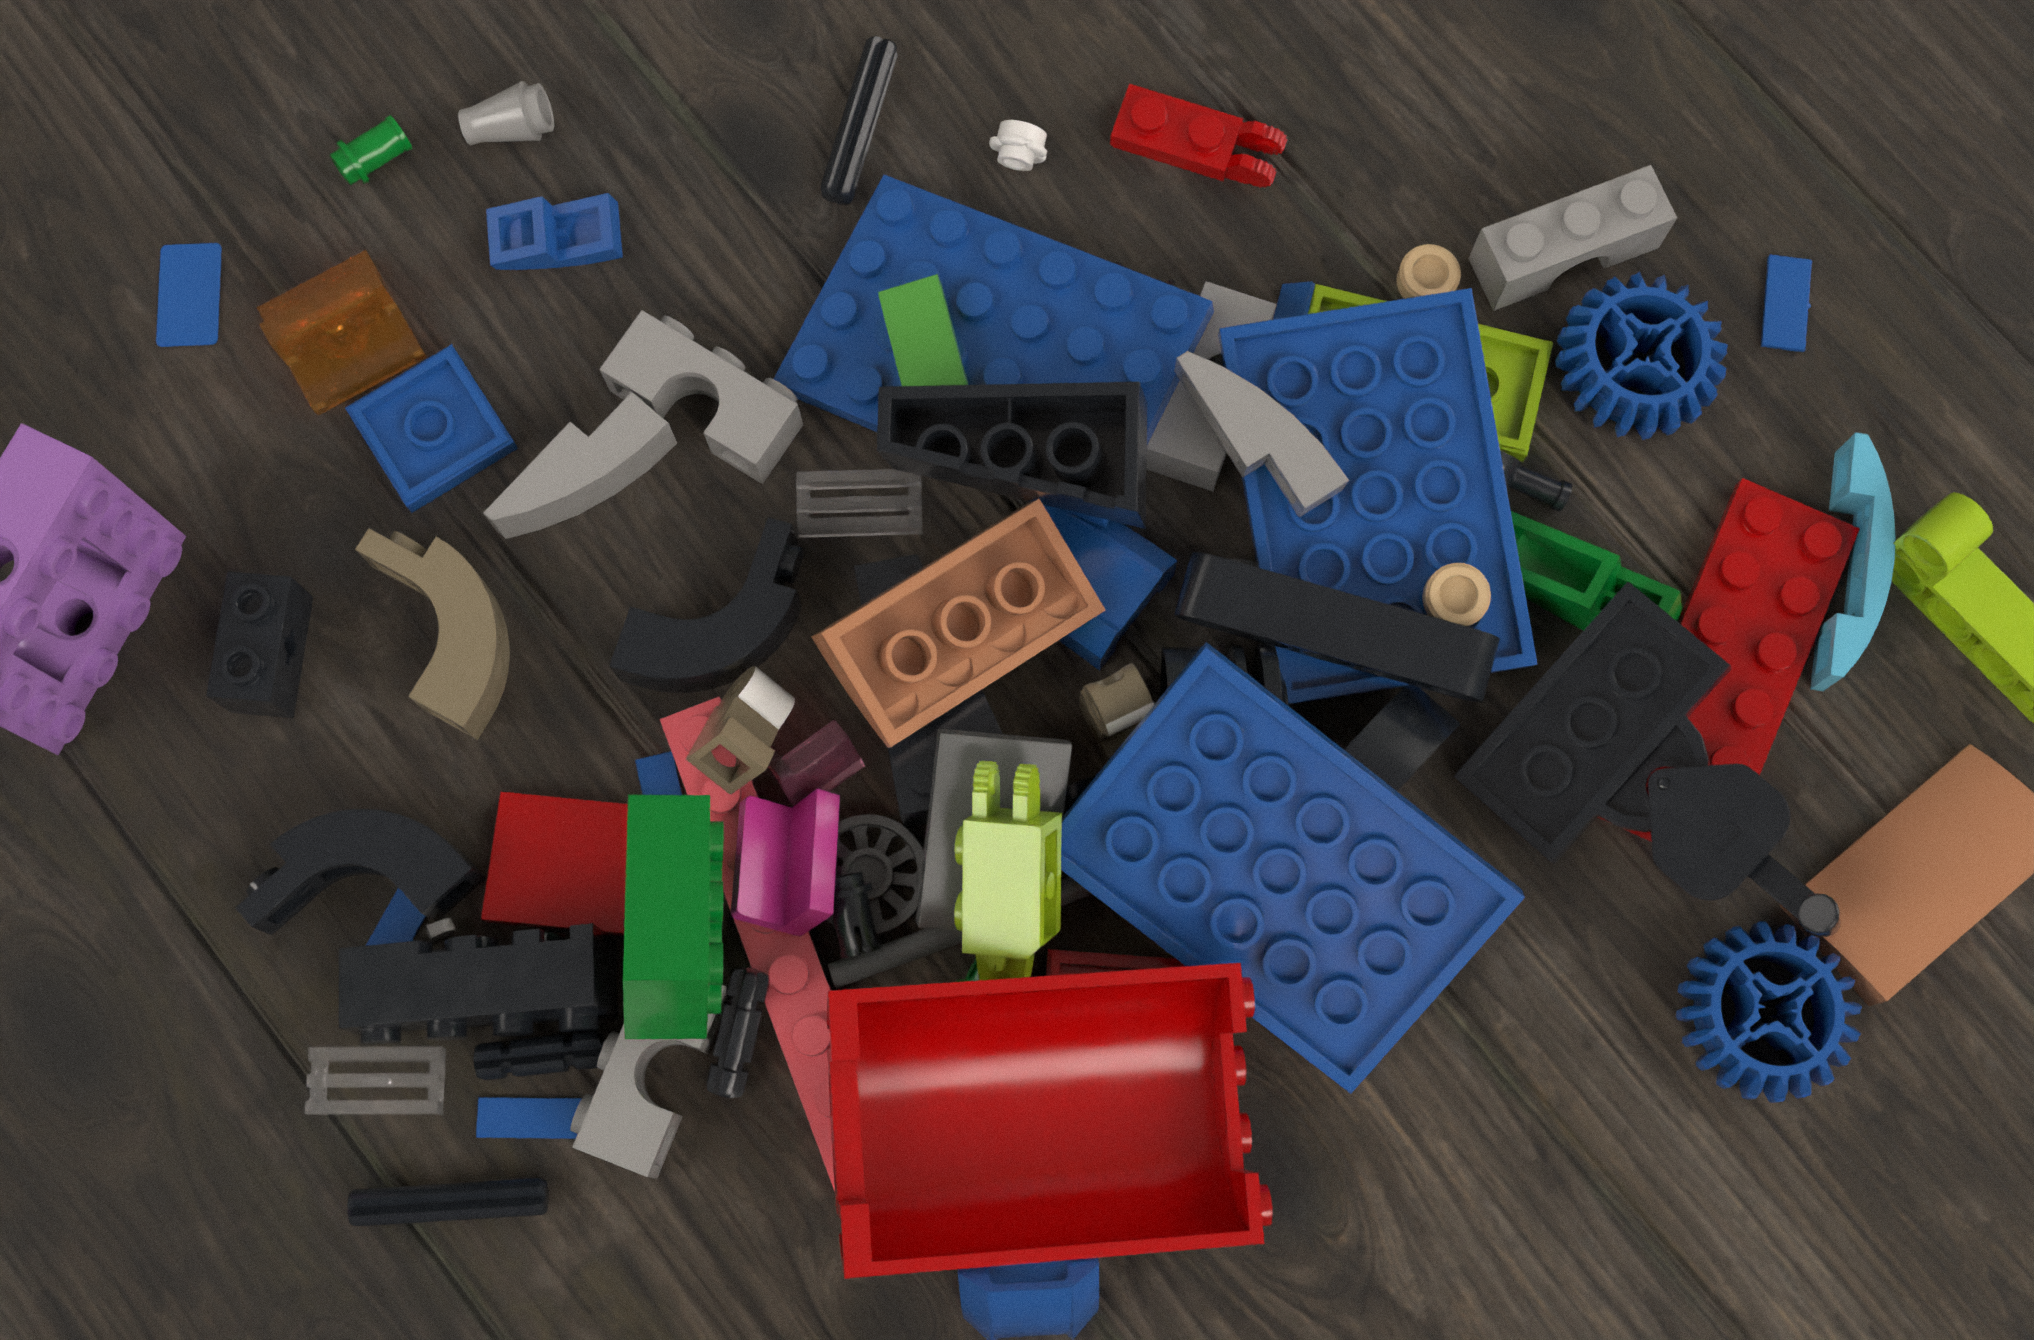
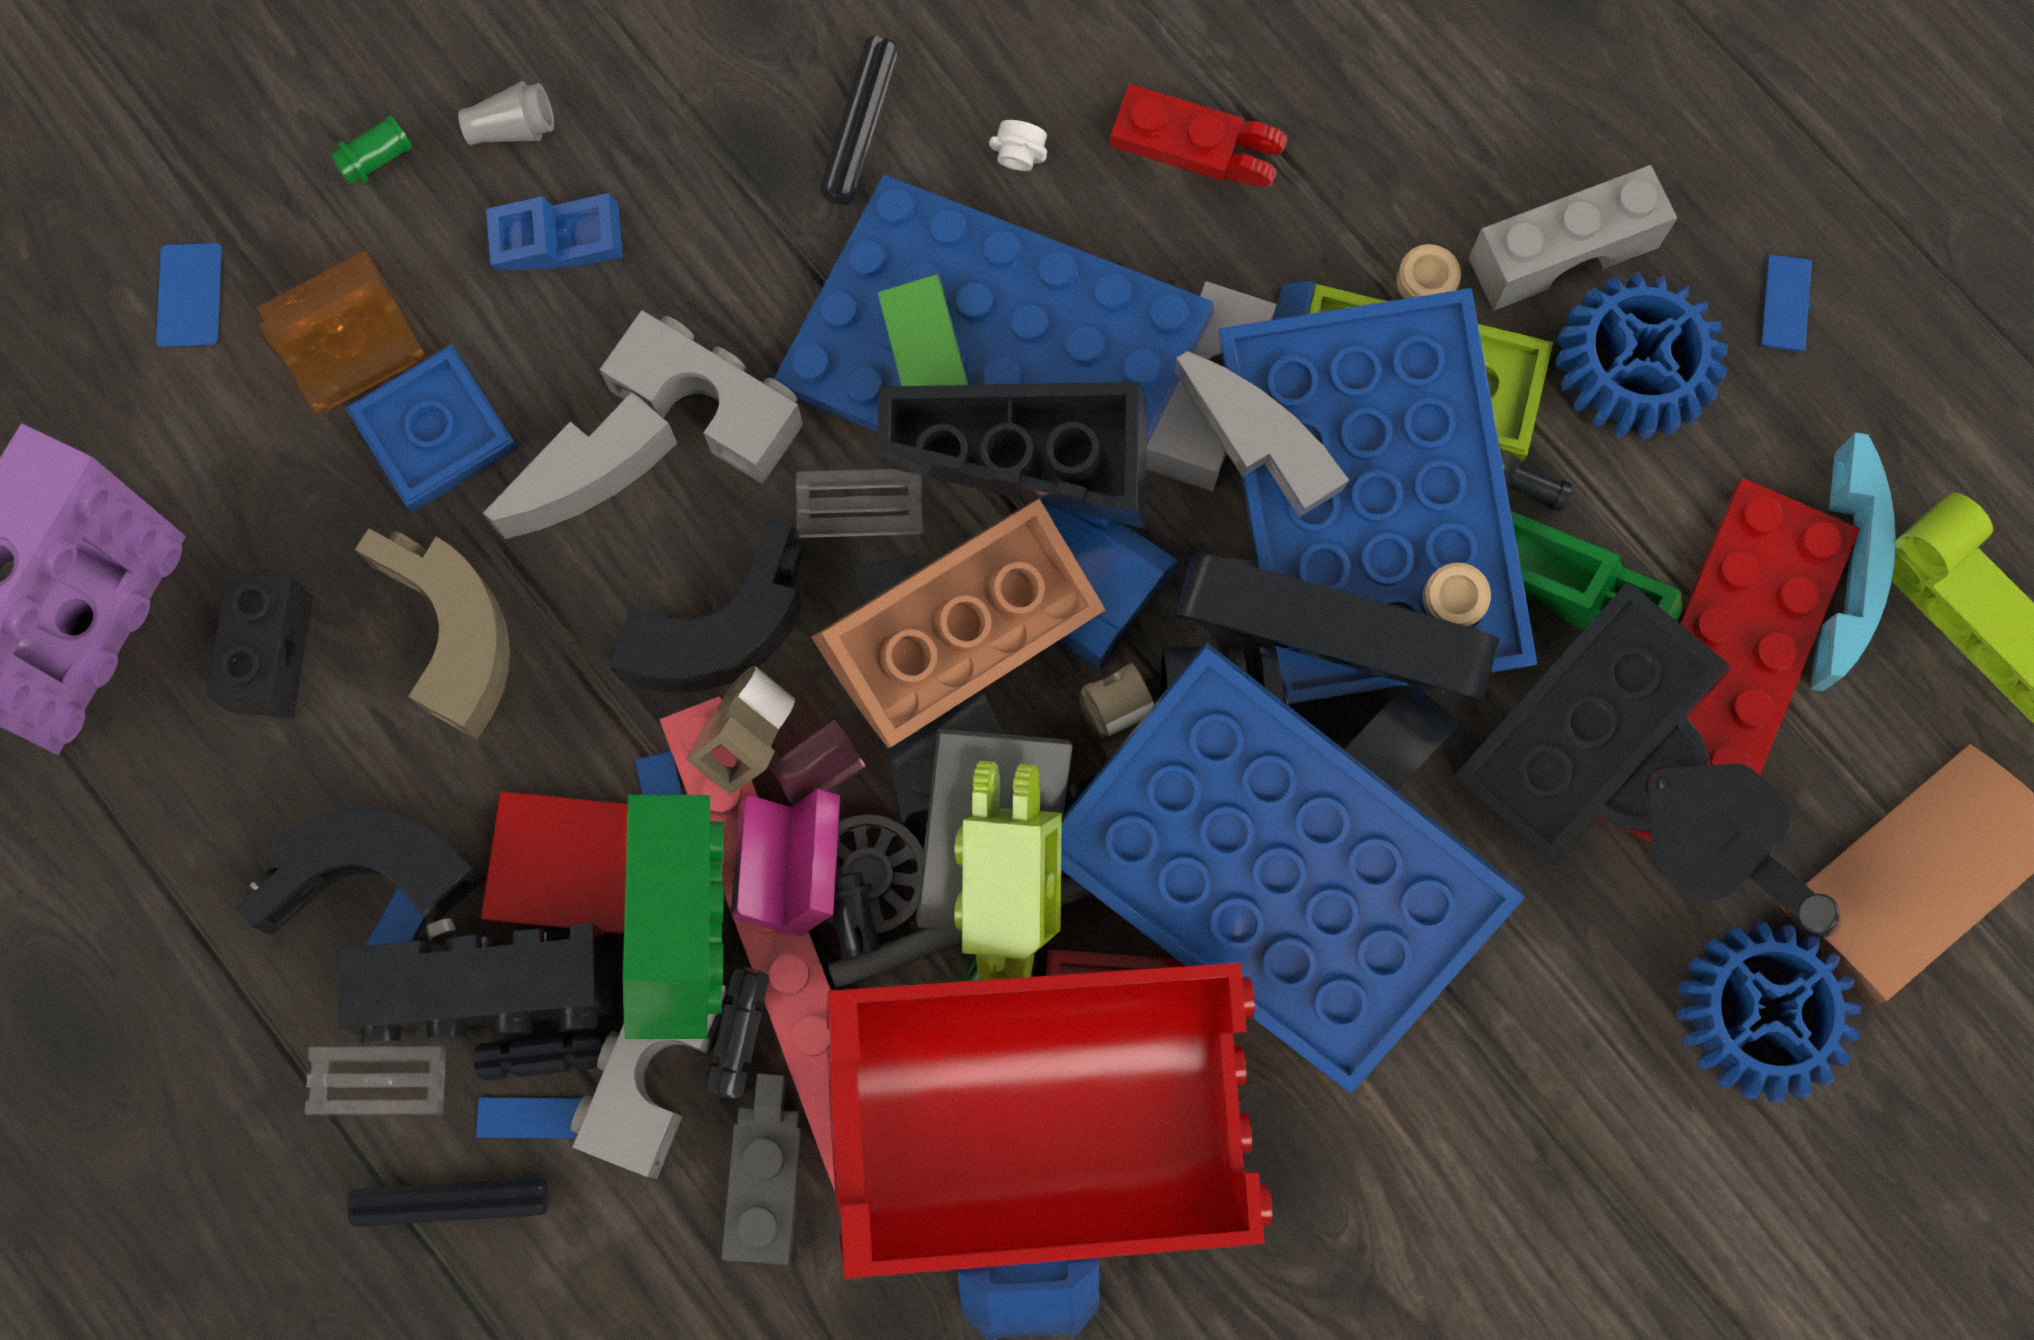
(763, 1178): none -> dark grey hinge

